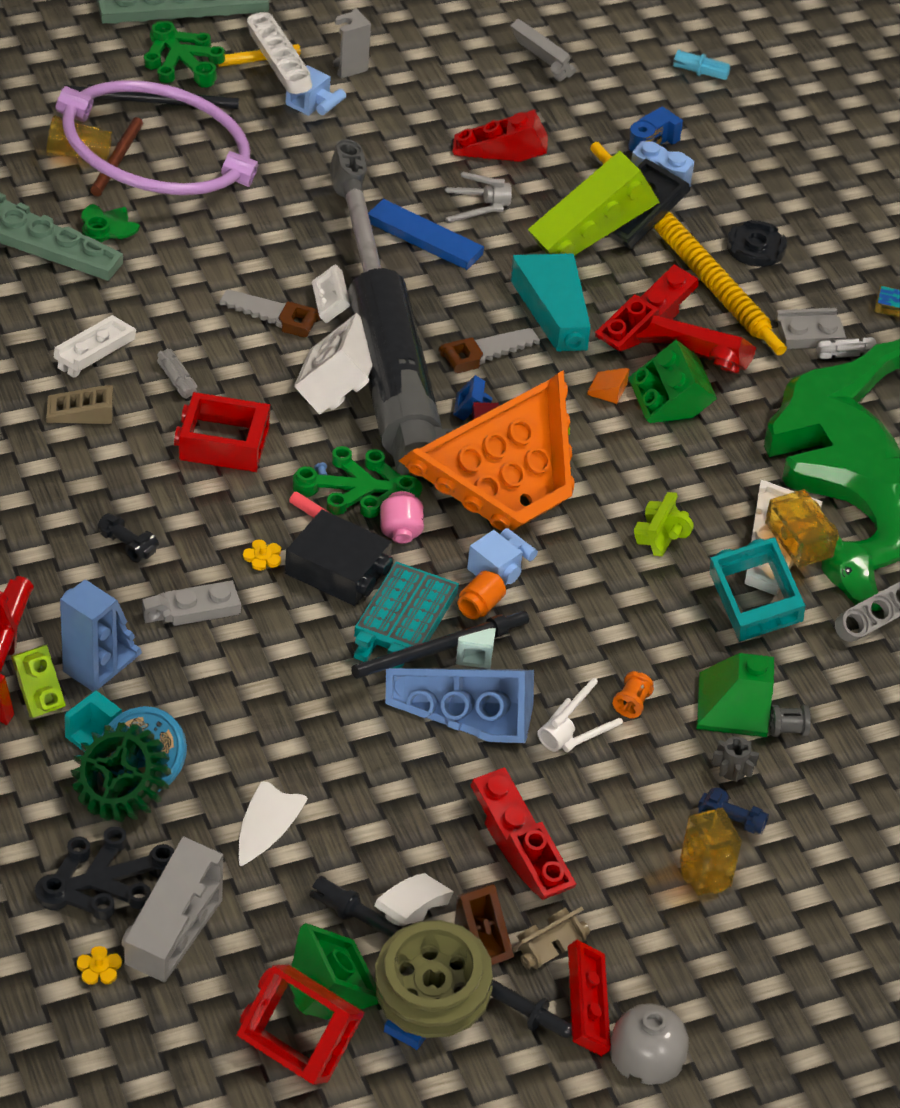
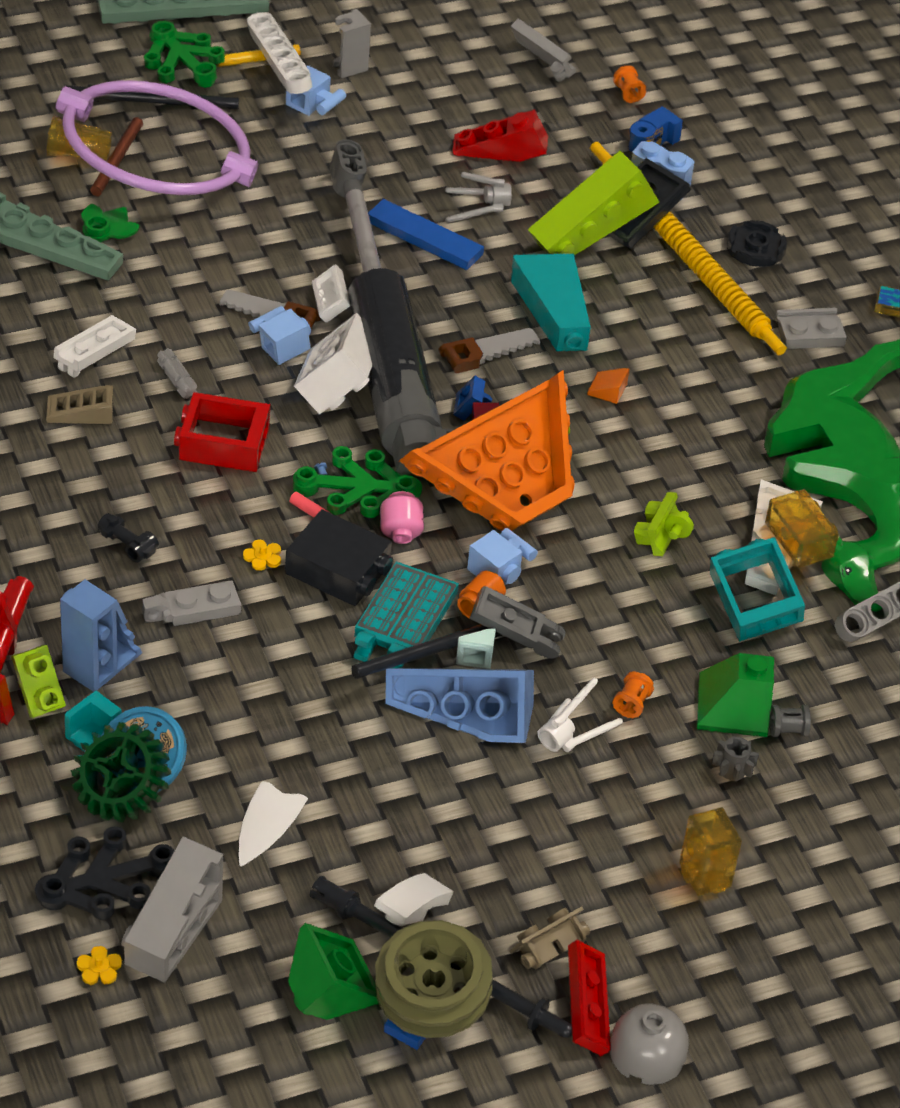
(282, 334): none -> light blue brick
(332, 1042): red window -> none
(482, 916): reddish brown slope -> none
(518, 622): none -> dark grey hinge
(520, 837): red slope -> none
(629, 84): none -> orange bush
(637, 313): red slope -> none
(672, 385): green slope -> none
(701, 65): medium azure axle -> none
(716, 798): dark blue bar -> none
(724, 349): red slope -> none
(844, 347): light grey axle -> none

